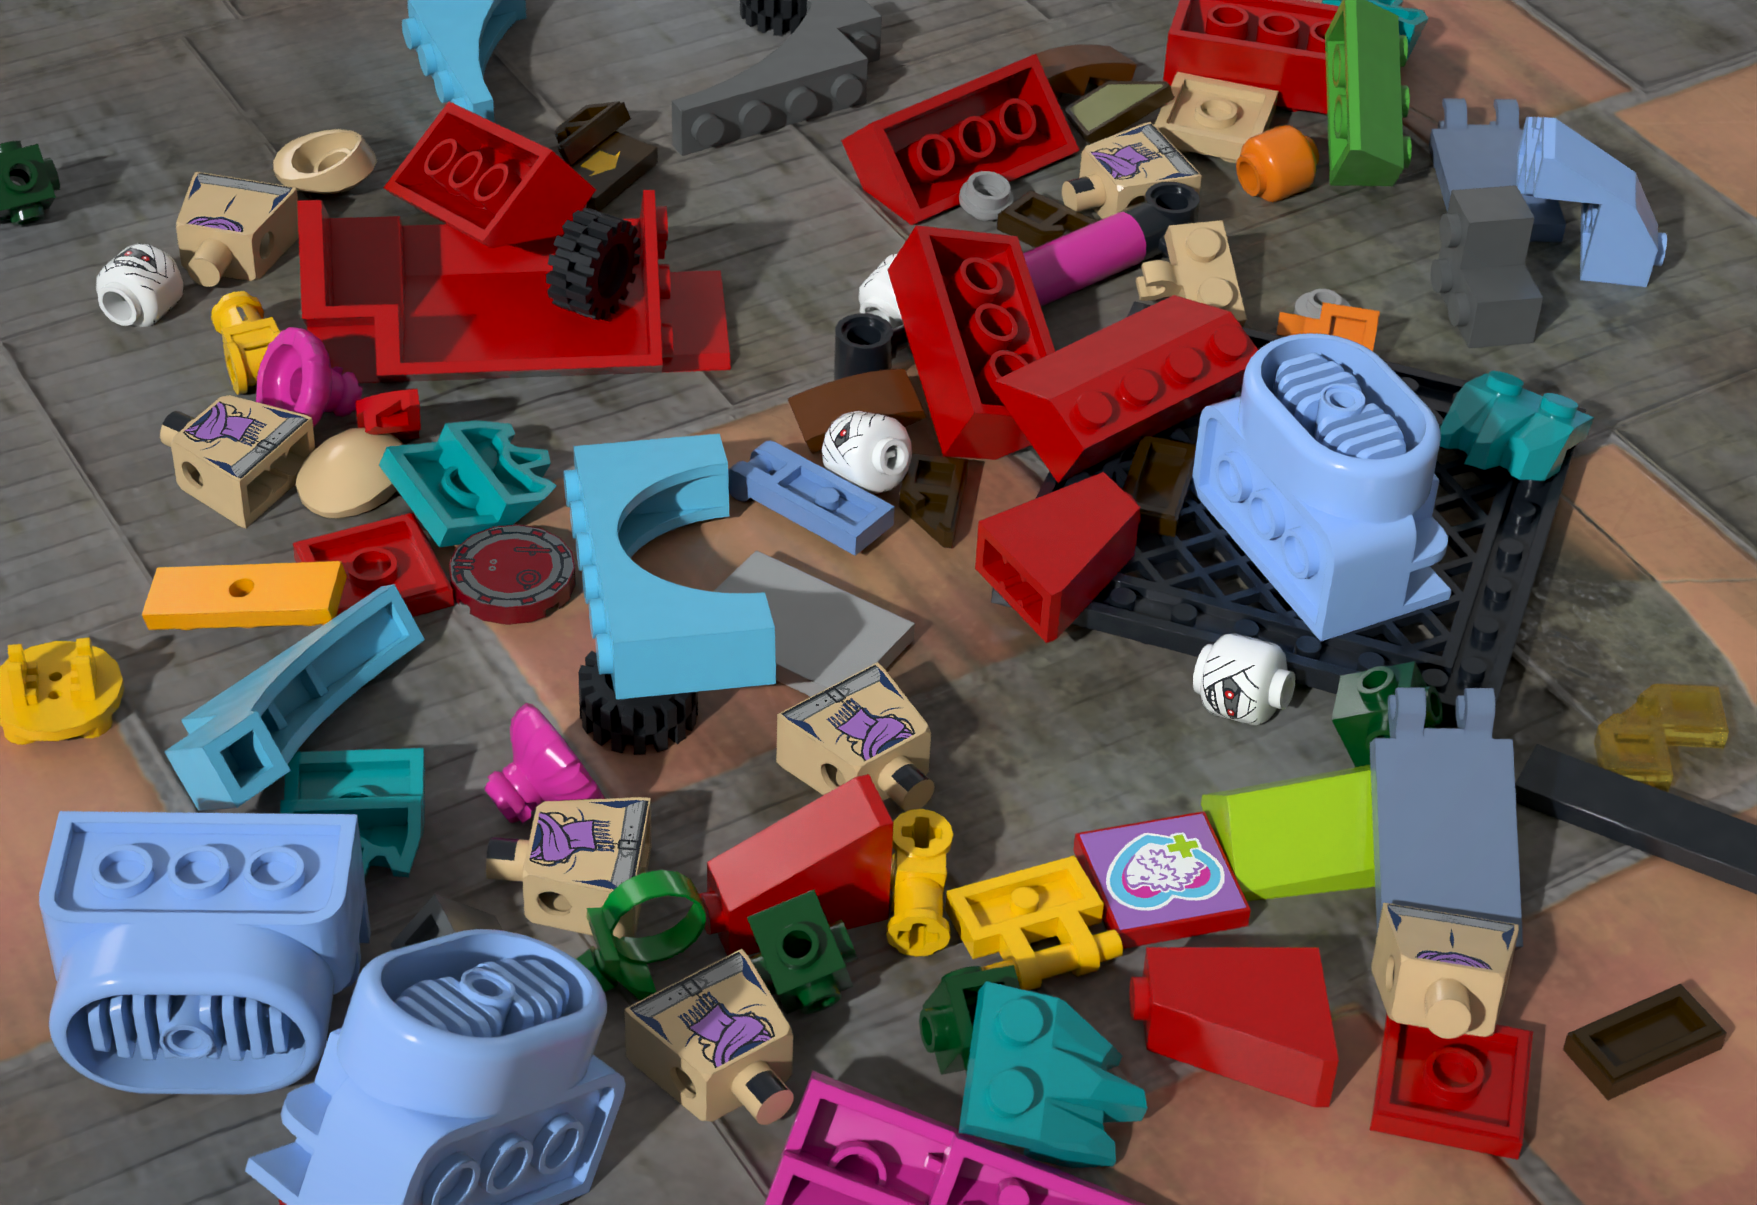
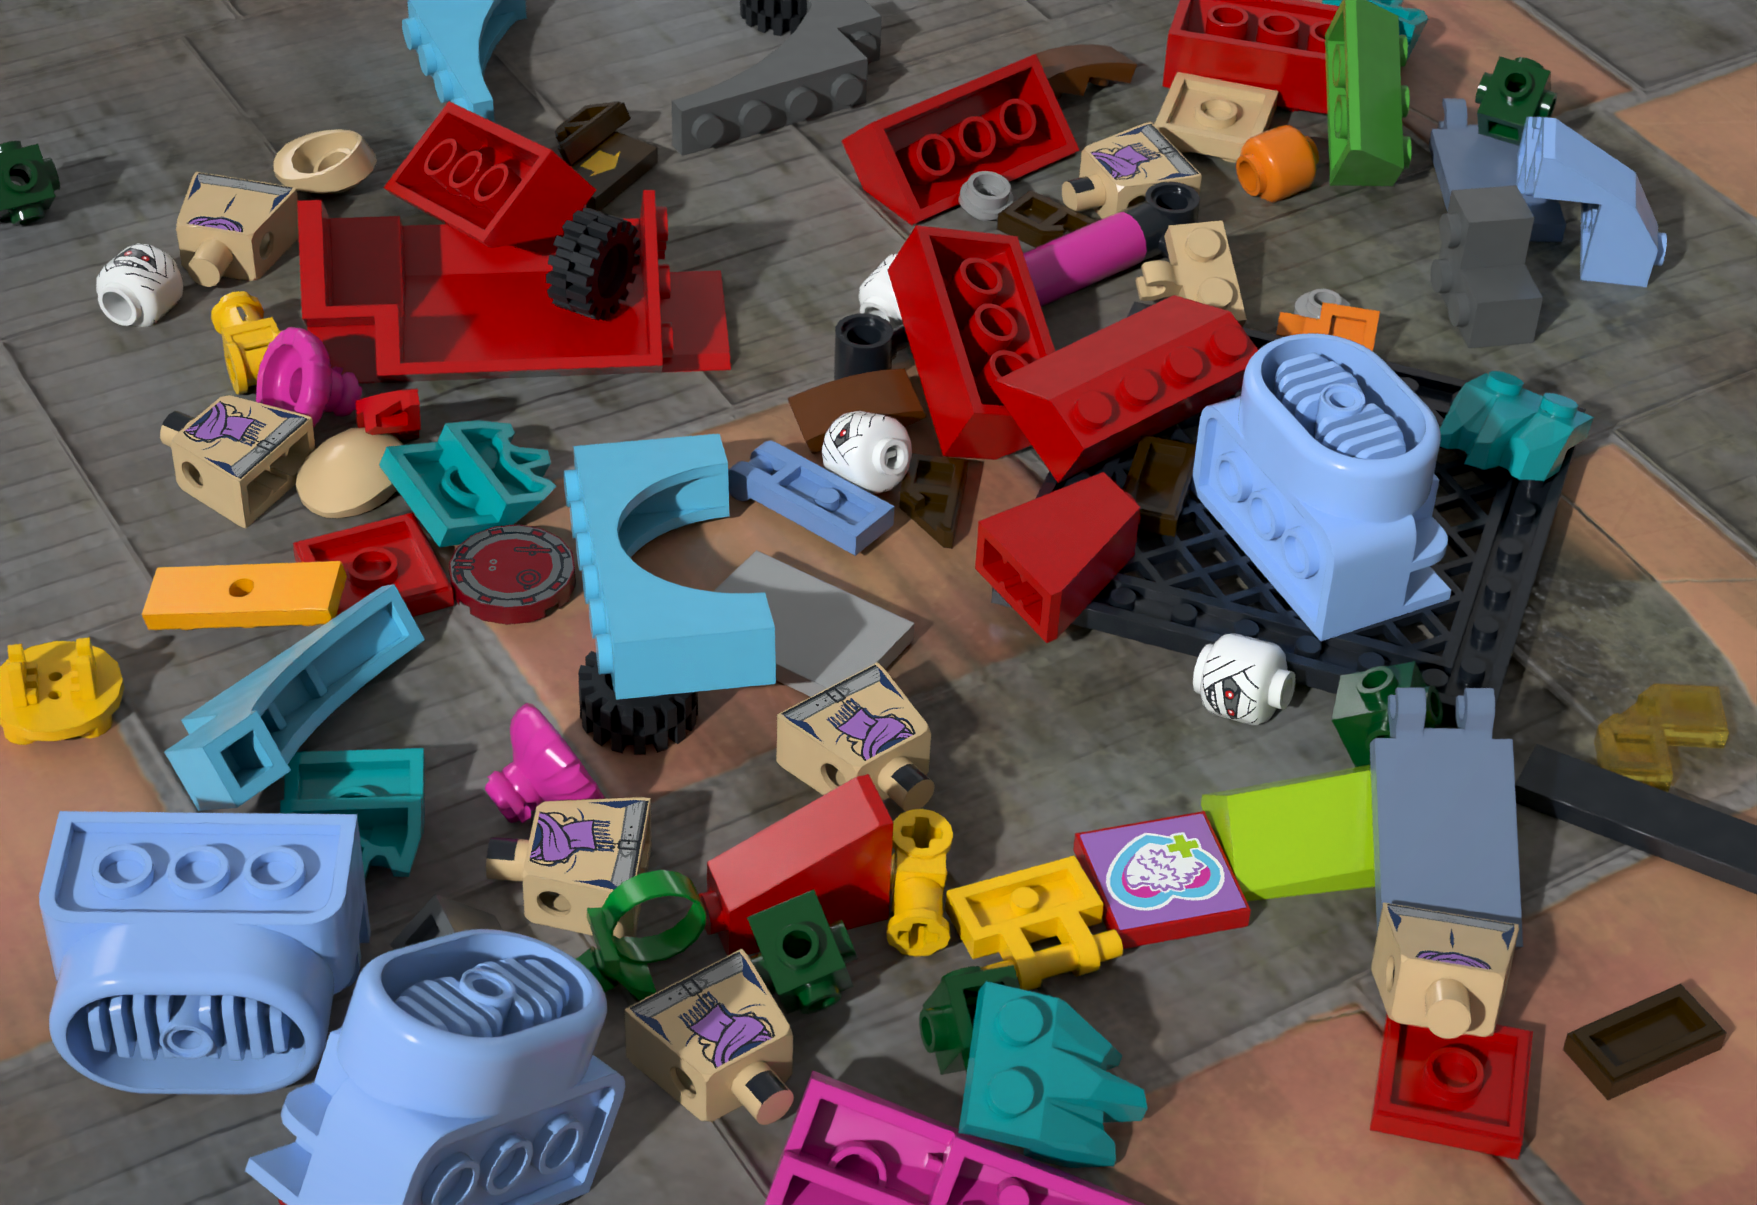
(1116, 107): tile -> none
(1241, 1015): red slope -> none
(1510, 95): none -> dark green brick

